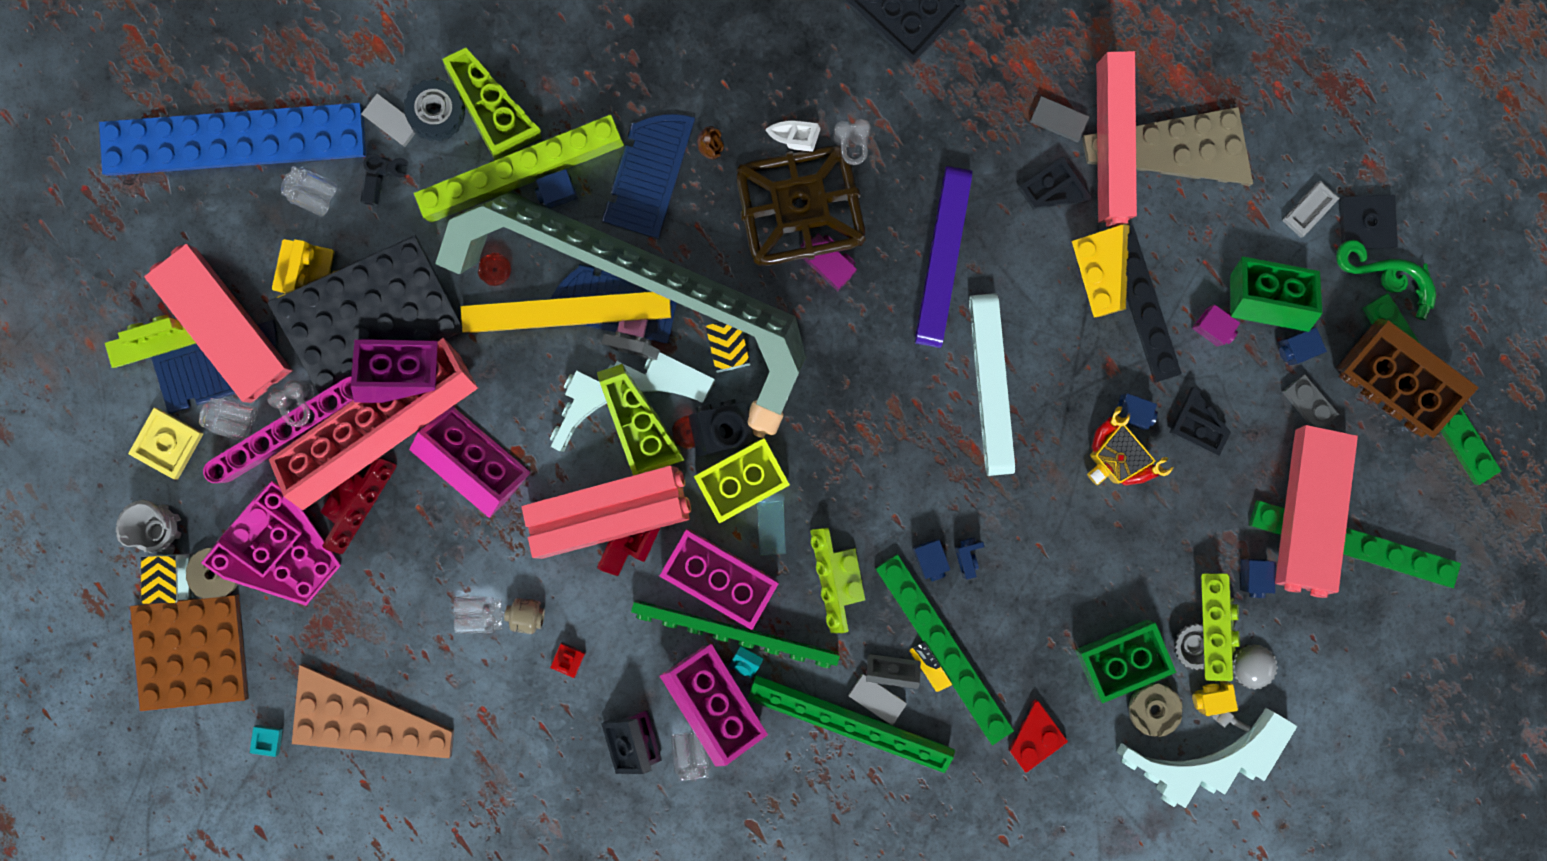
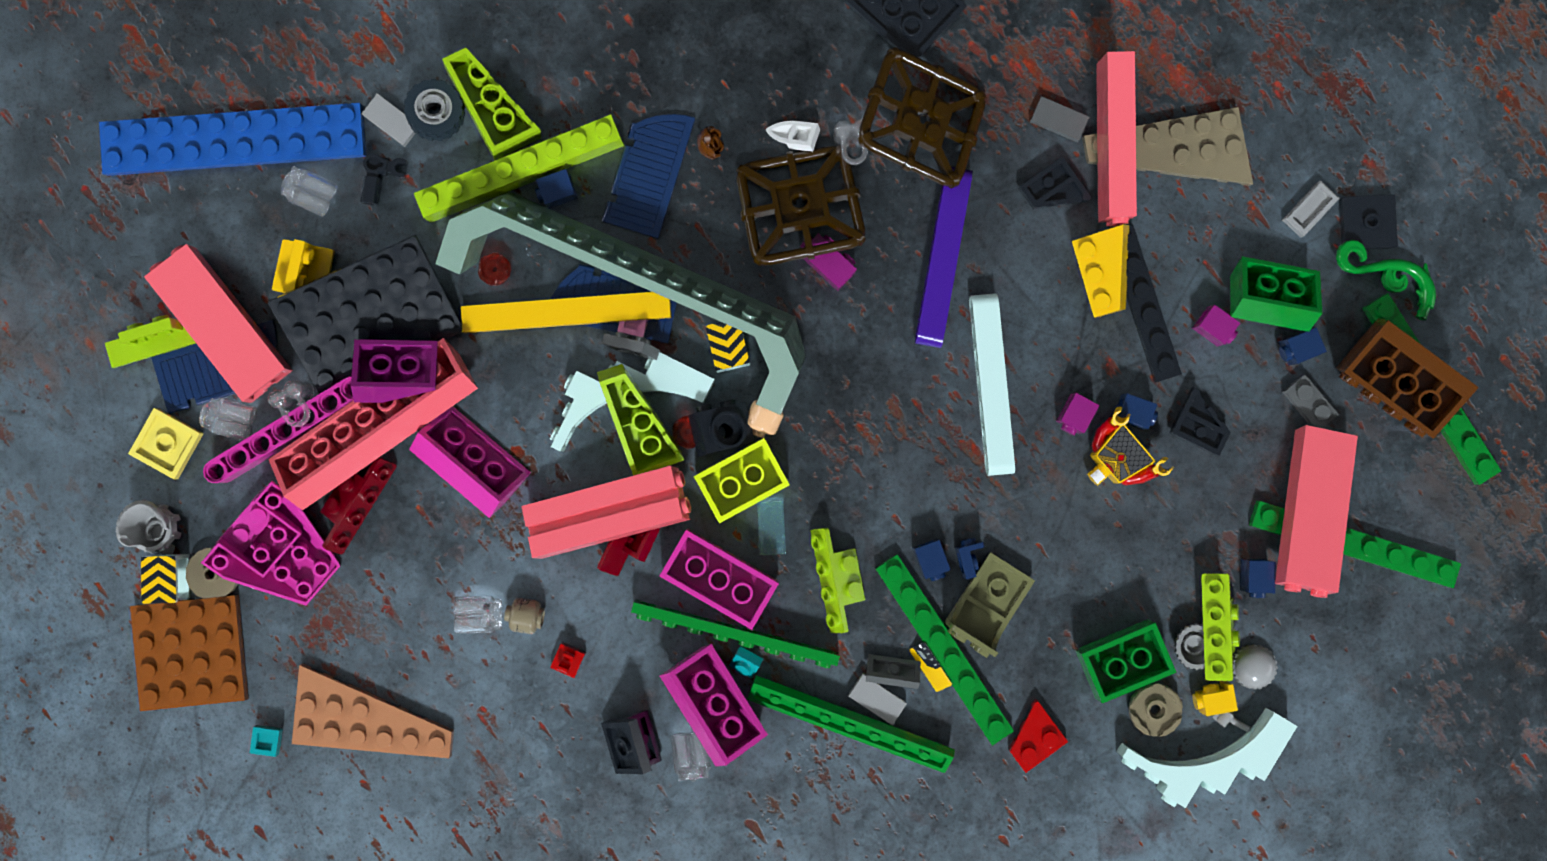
(908, 125): none -> dark brown plate
(988, 604): none -> olive bracket
(1077, 414): none -> magenta brick

